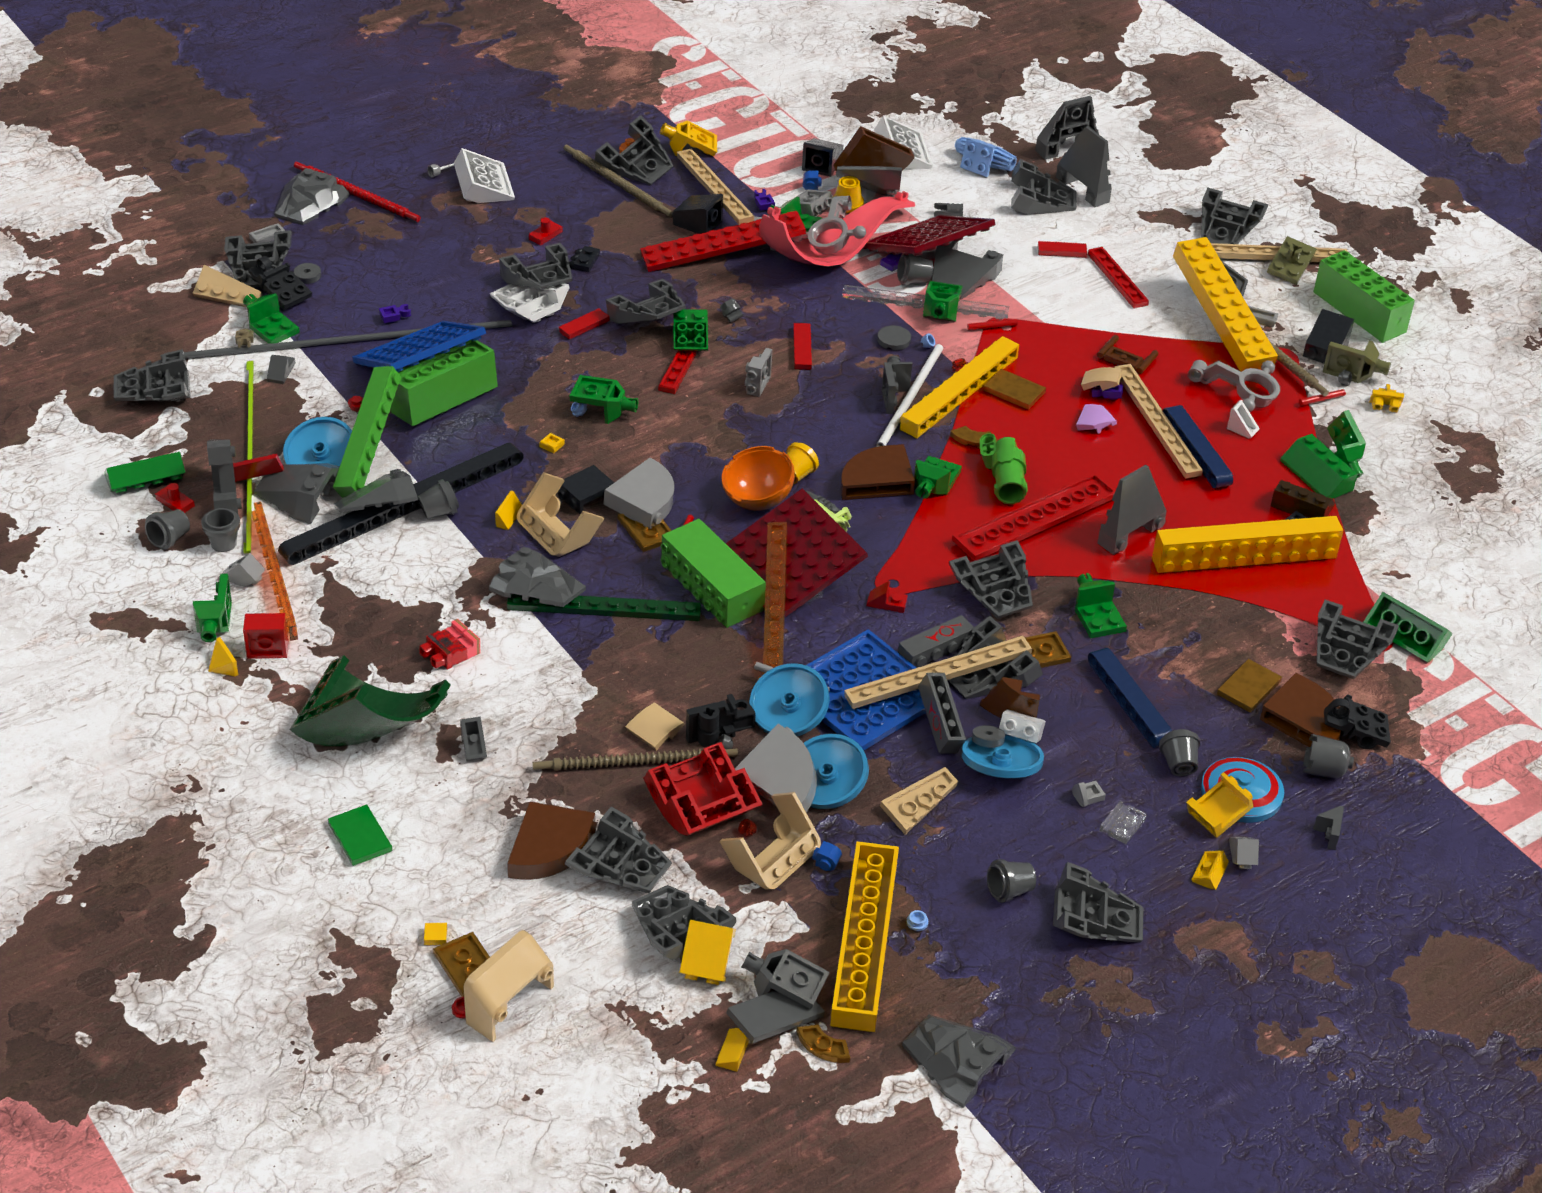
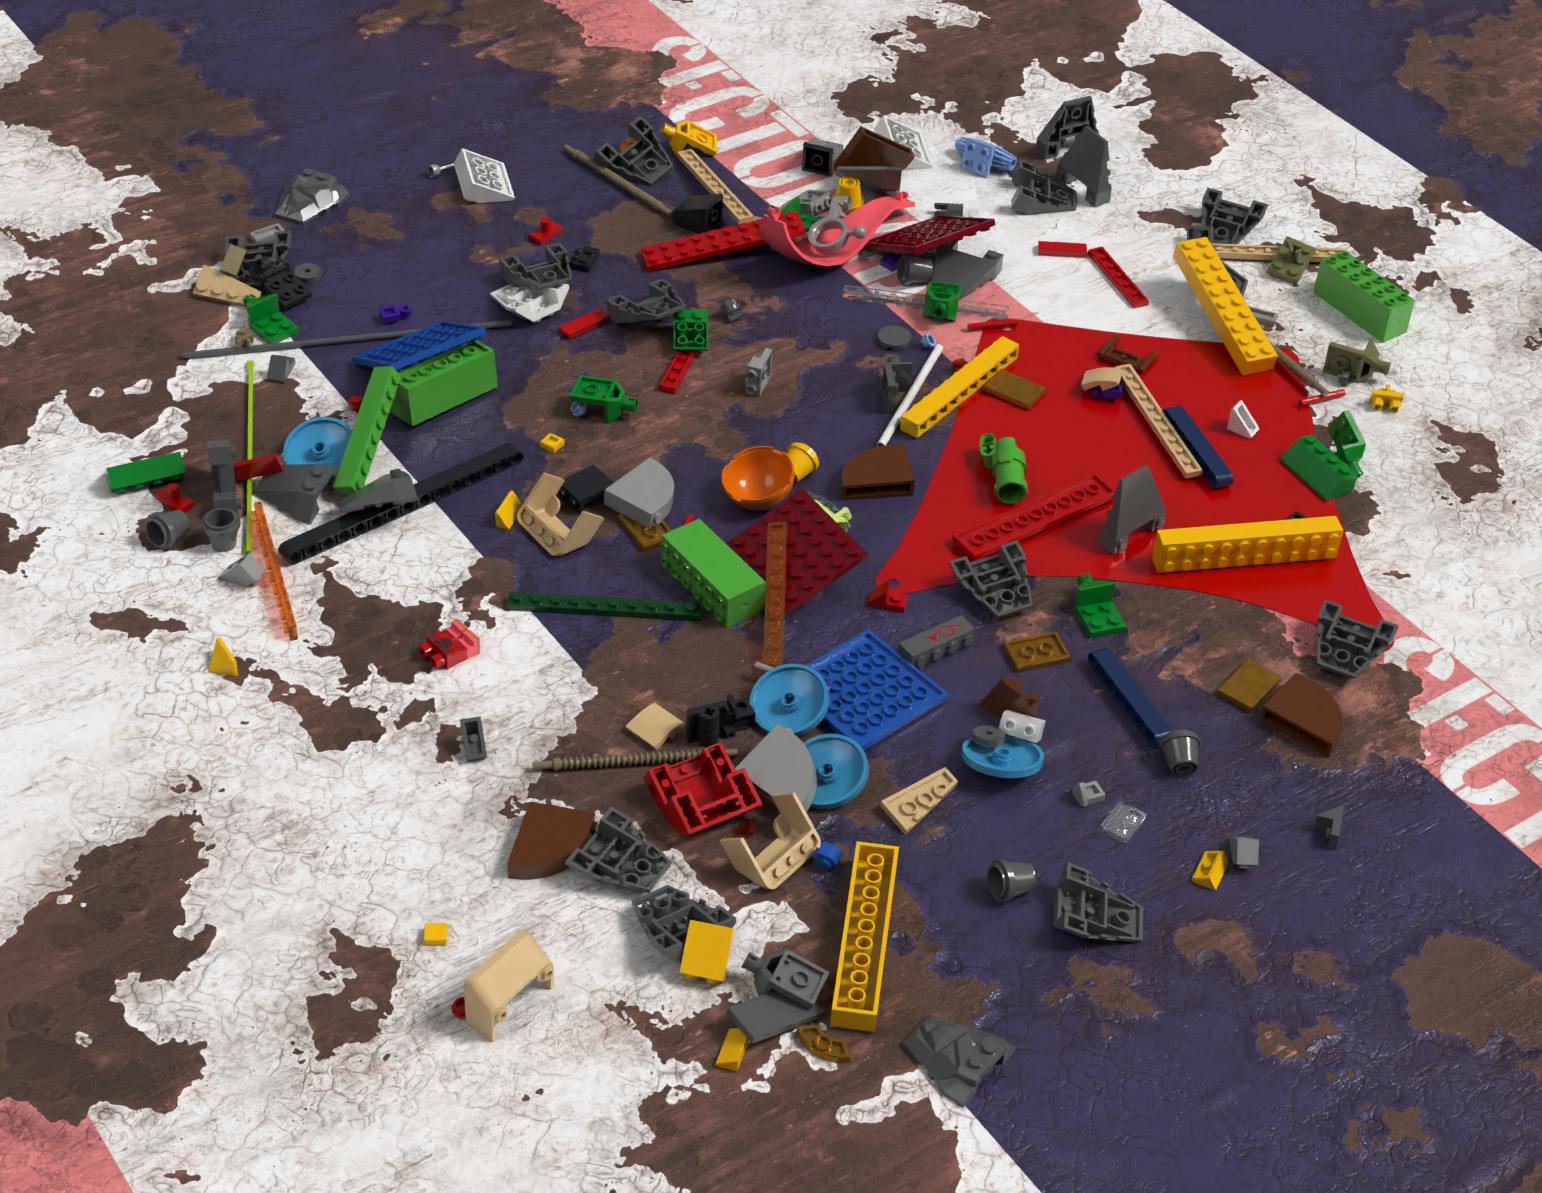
(157, 381): dark grey wedge -> none
(214, 615): green plate -> none
(233, 260): none -> dark tan slope
(265, 635): red container -> none
(354, 712): dark green panel -> none
(360, 835): green tile -> none
(367, 196): red hose -> none
(438, 500): dark grey piece -> none
(461, 958): pearl gold tile -> none
(535, 576): dark grey wedge -> none
(726, 741): dark grey hinge -> none
(762, 200): dark purple plate -> none
(802, 346): red tile -> none
(811, 180): blue plate -> none
(917, 920): light blue plate -> none
(935, 476): green plate -> none
(942, 713): dark grey brick -> none
(952, 667): tan plate -> none
(967, 436): pearl gold tile -> none
(980, 682): dark grey wedge -> none
(1095, 417): lavender slope -> none
(1198, 231): none -> dark grey slope
(1202, 373): light grey piece -> none
(1221, 805): yellow panel -> none
(1256, 778): dark azure dish -> none
(1295, 498): dark brown slope -> none
(1327, 328): black slope -> none
(1327, 757): dark grey cylinder -> none
(1360, 721): black plate -> none
(1415, 631): green slope -> none

